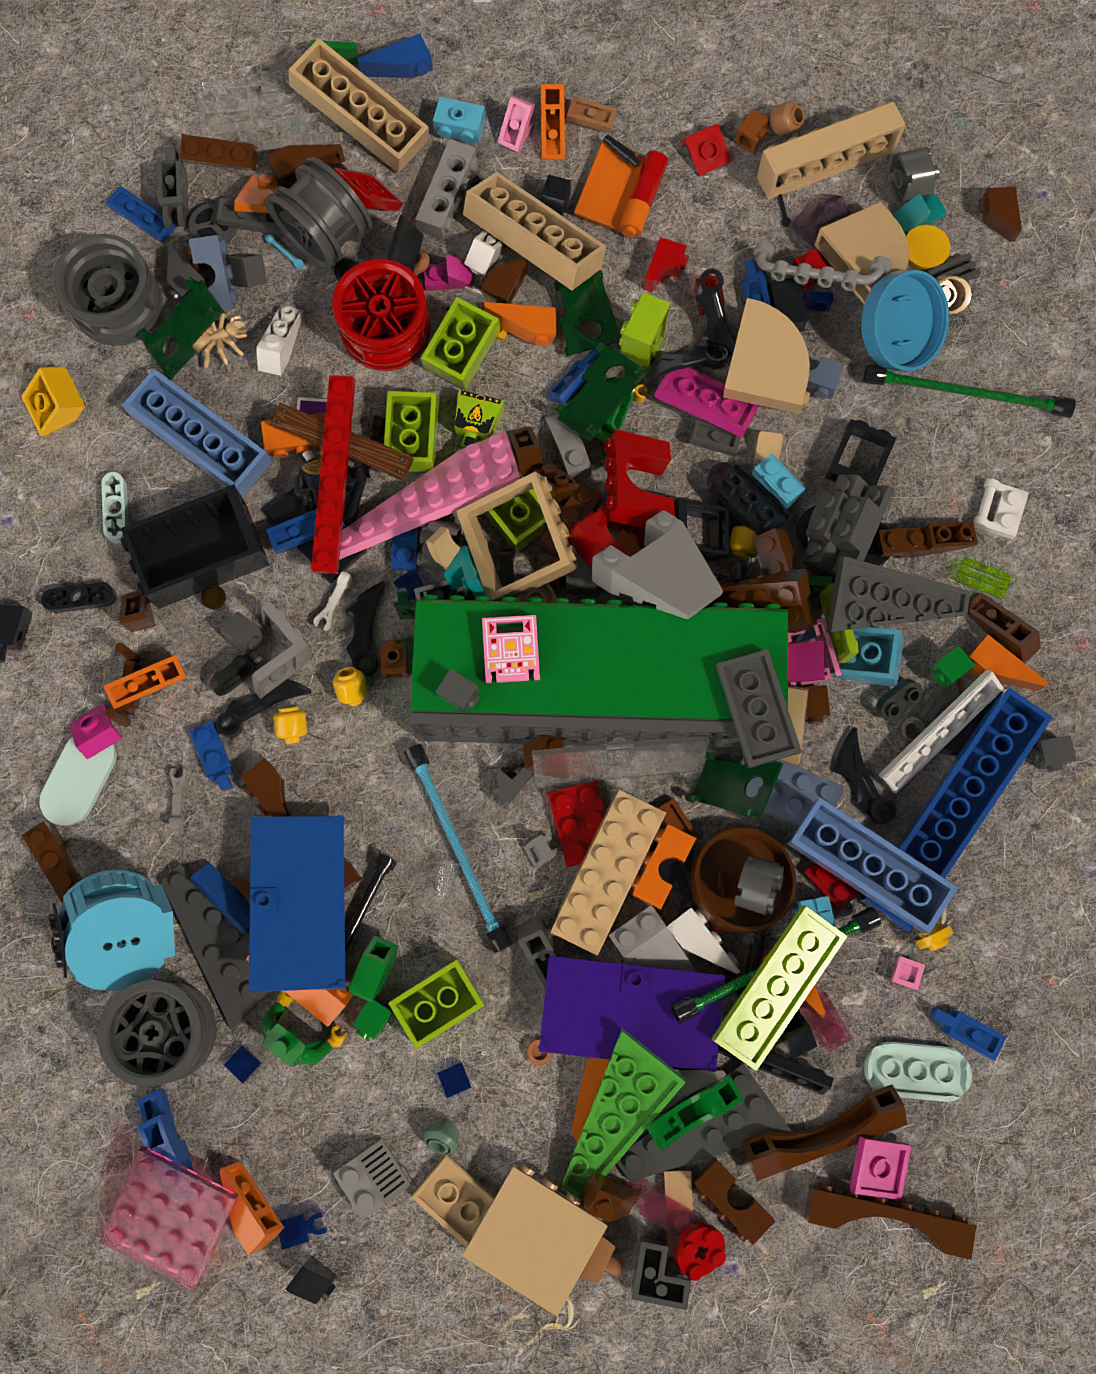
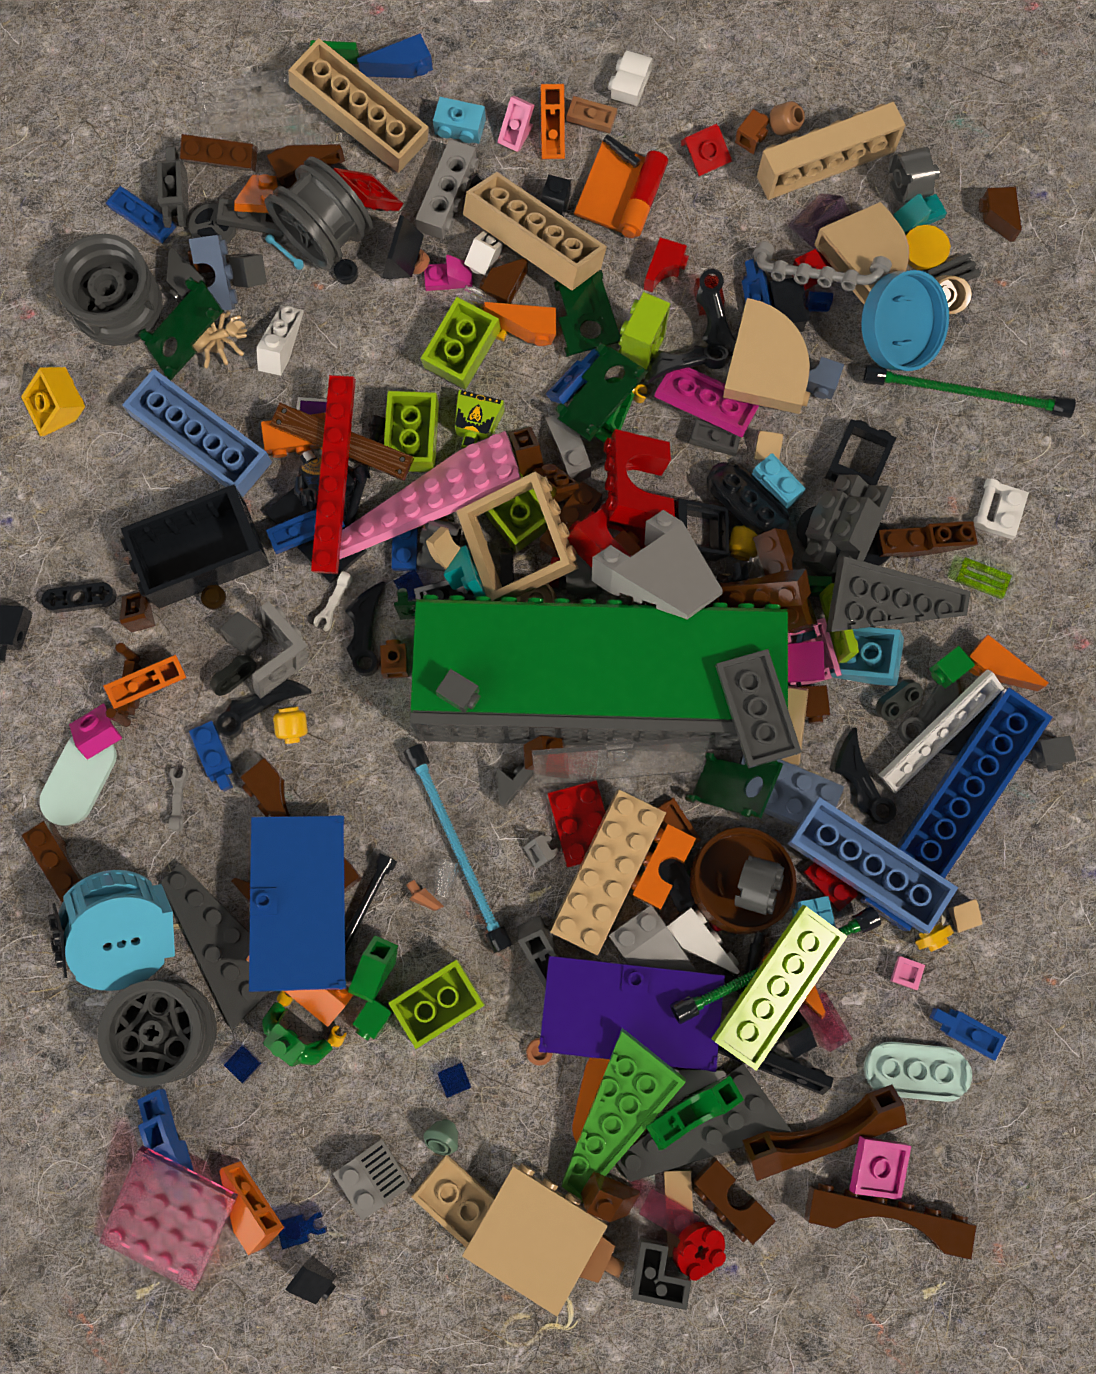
(107, 499): light aqua beam -> none
(223, 896): blue tile -> none
(350, 686): yellow head -> none
(401, 299): red wheel -> none
(423, 897): none -> nougat bar
(510, 653): bright pink container -> none
(631, 78): none -> white brick
(786, 220): black hinge -> none
(965, 915): none -> tan slope
(1005, 627): reddish brown slope -> none

